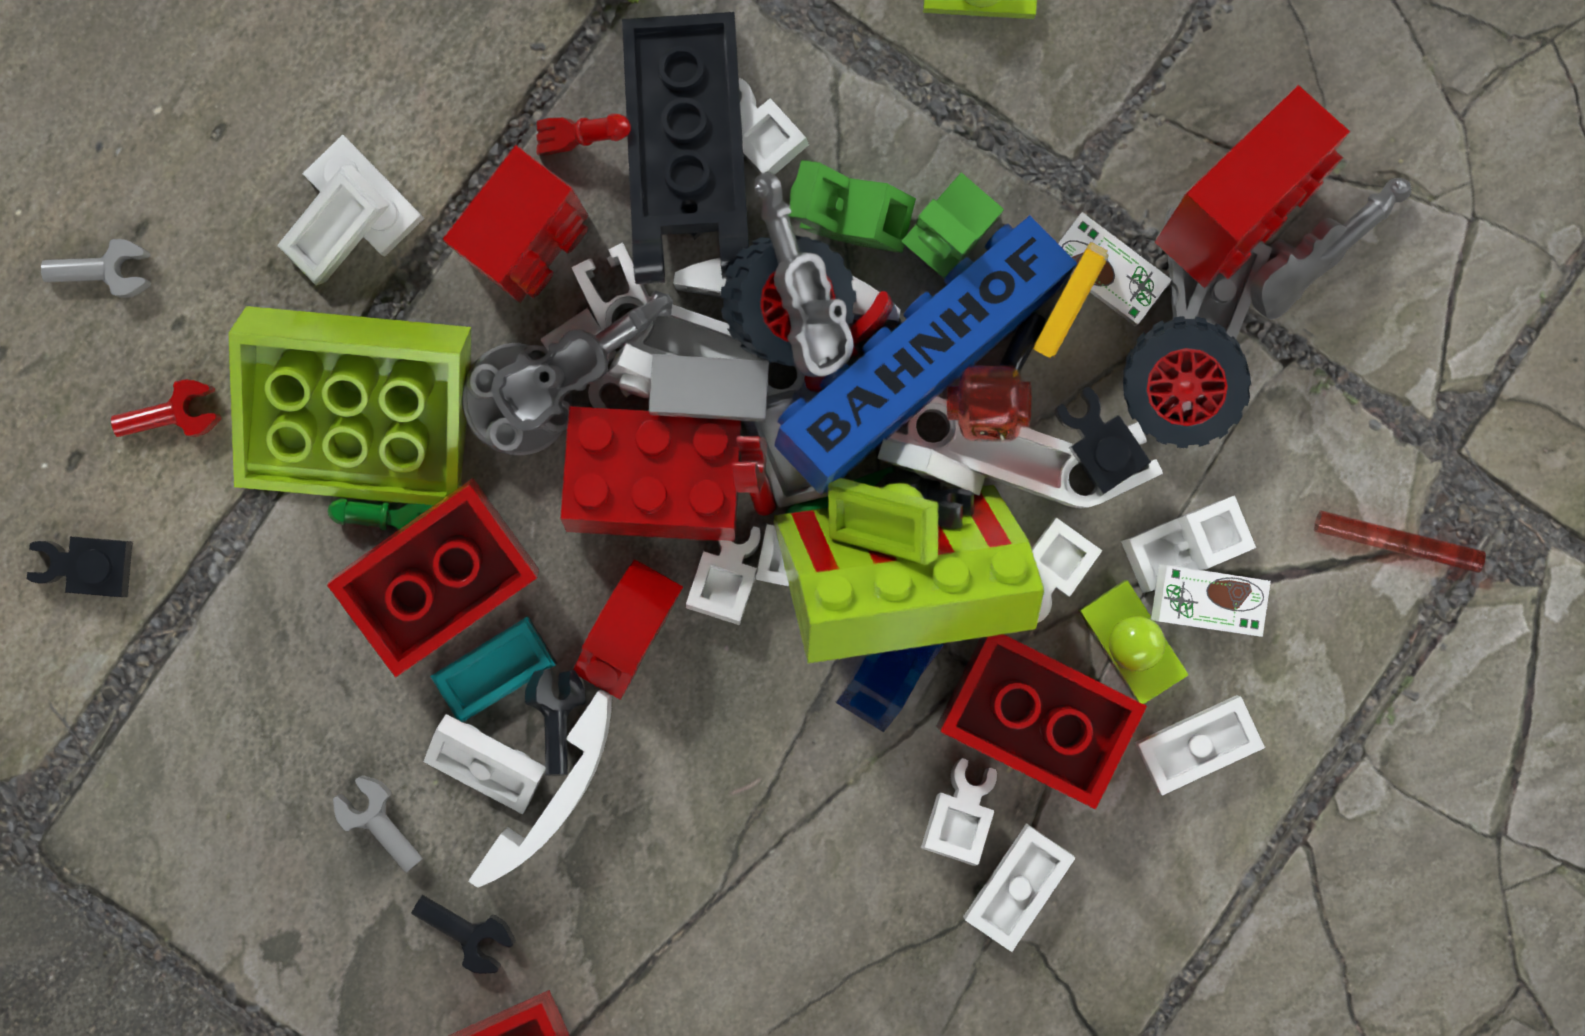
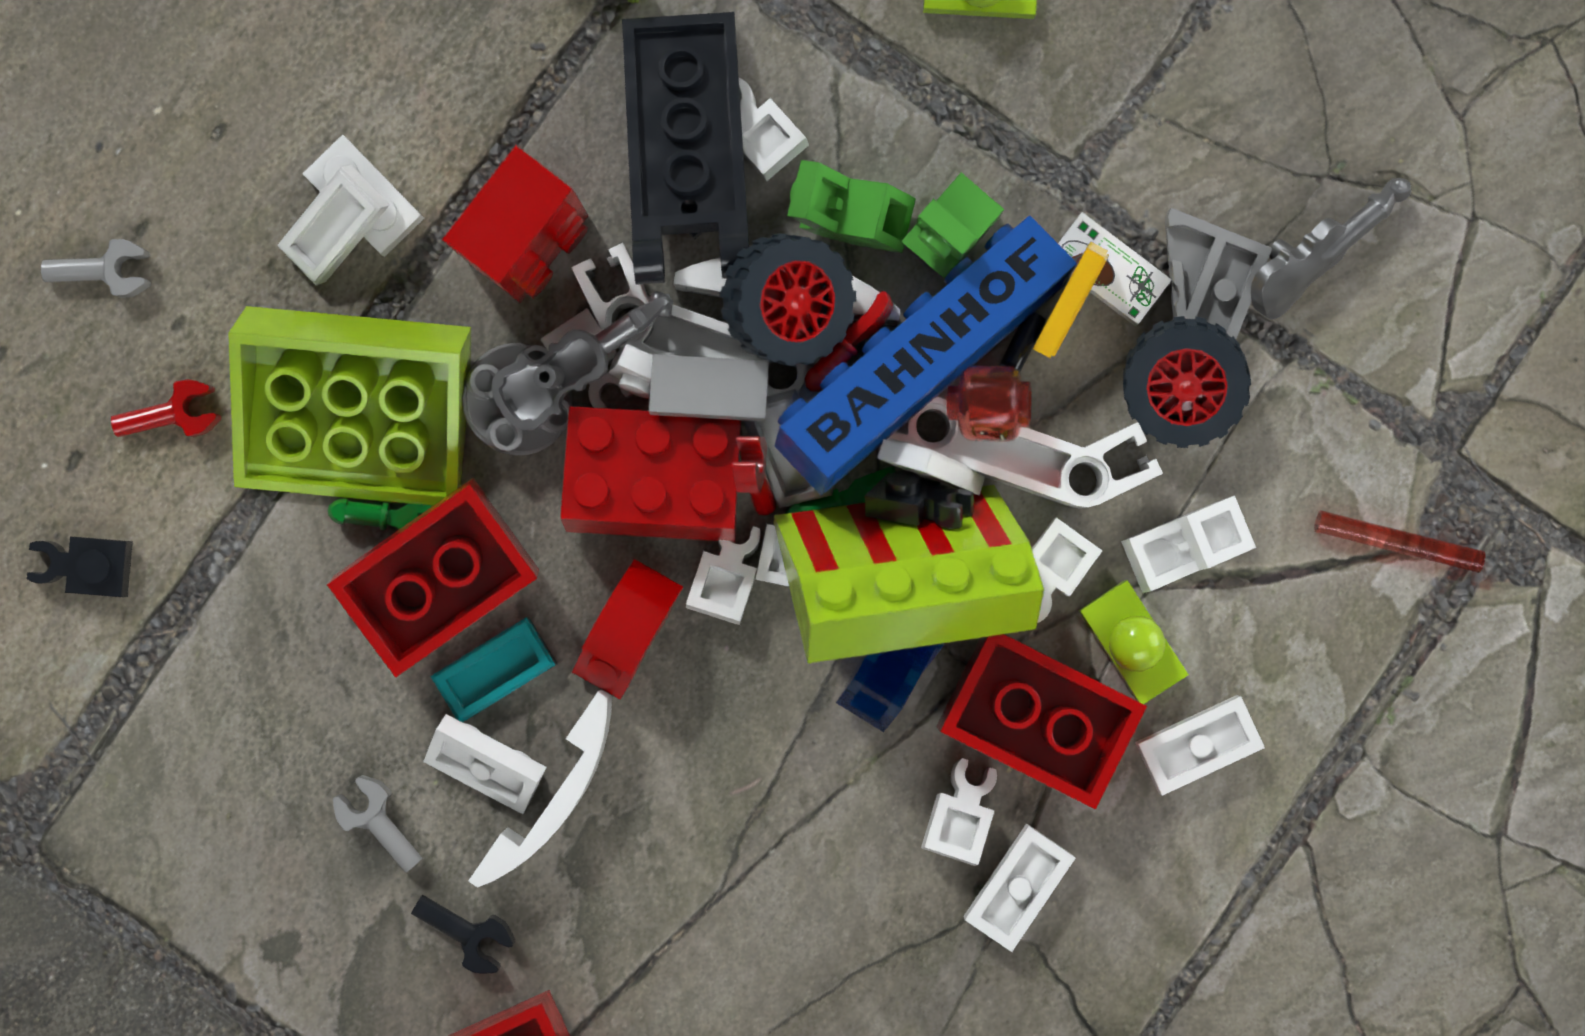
(555, 713): black bar -> none
(564, 134): red piece -> none
(818, 325): flat silver piece -> none
(884, 519): lime tile -> none
(1106, 449): black plate -> none
(1210, 600): white tile -> none
(1254, 188): red brick -> none

